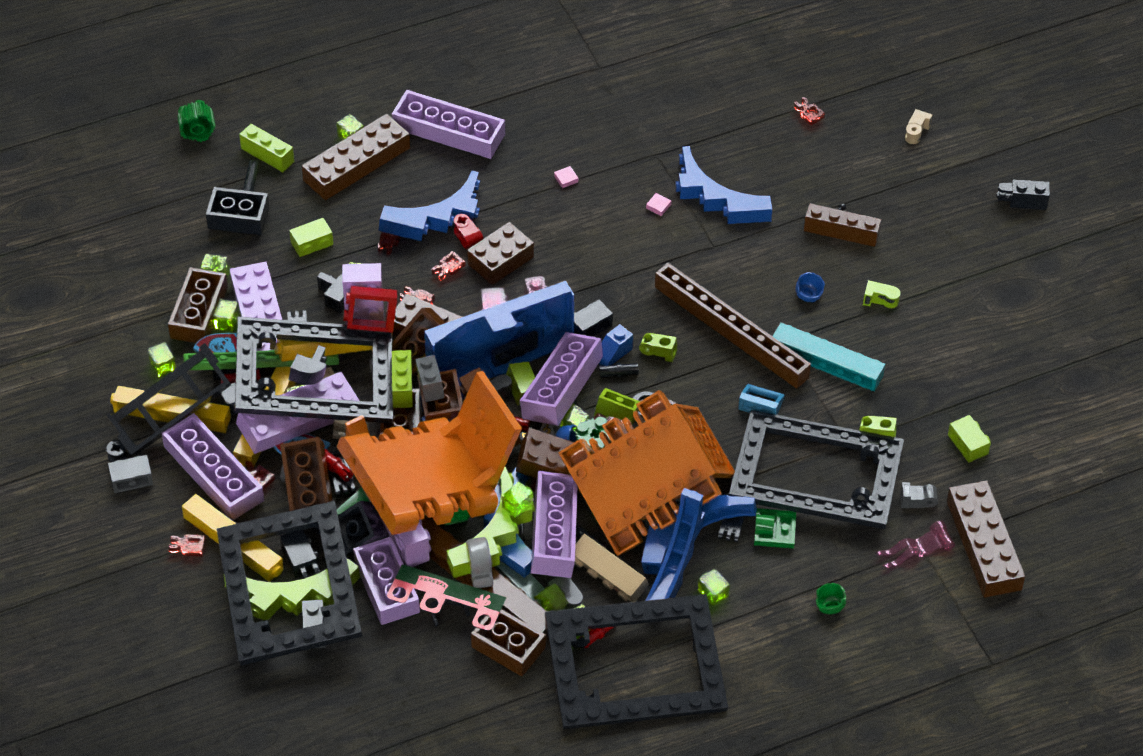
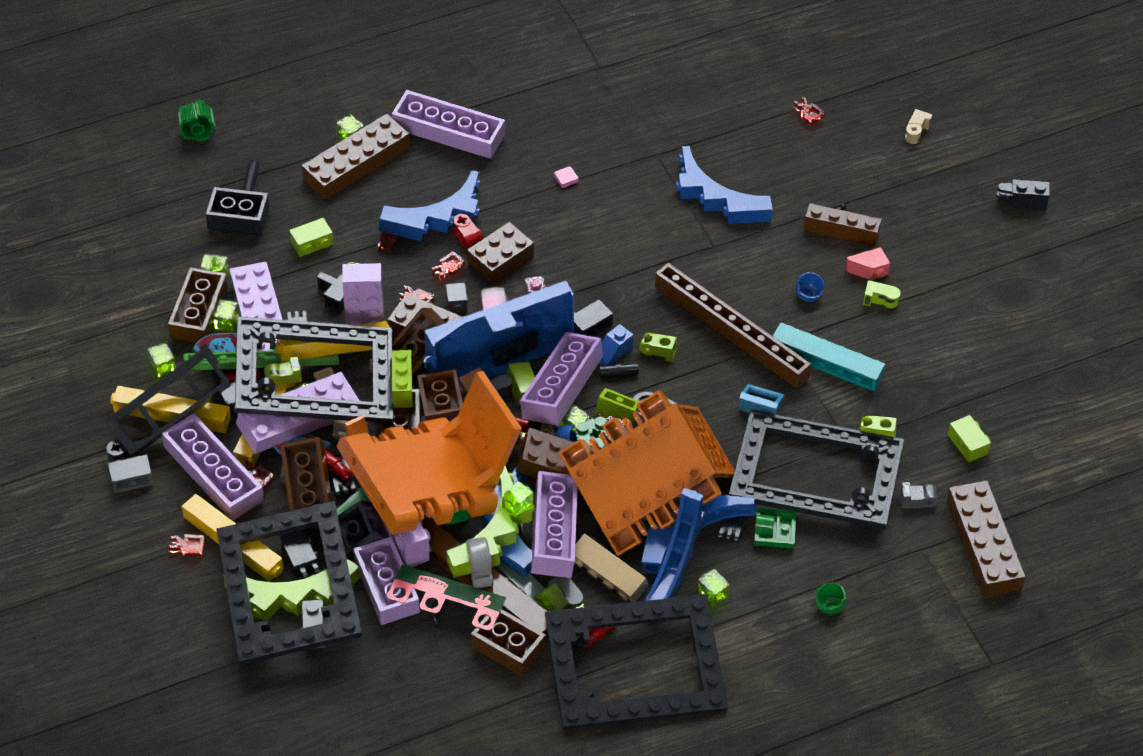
(266, 147): lime brick -> none
(284, 372): none -> lime leg
(308, 370): brick -> none
(369, 293): red window -> none
(429, 378): dark grey brick -> none
(456, 297): none -> brick
(658, 204): bright pink tile -> none
(869, 264): none -> coral slope
(922, 546): clear pink flag -> none

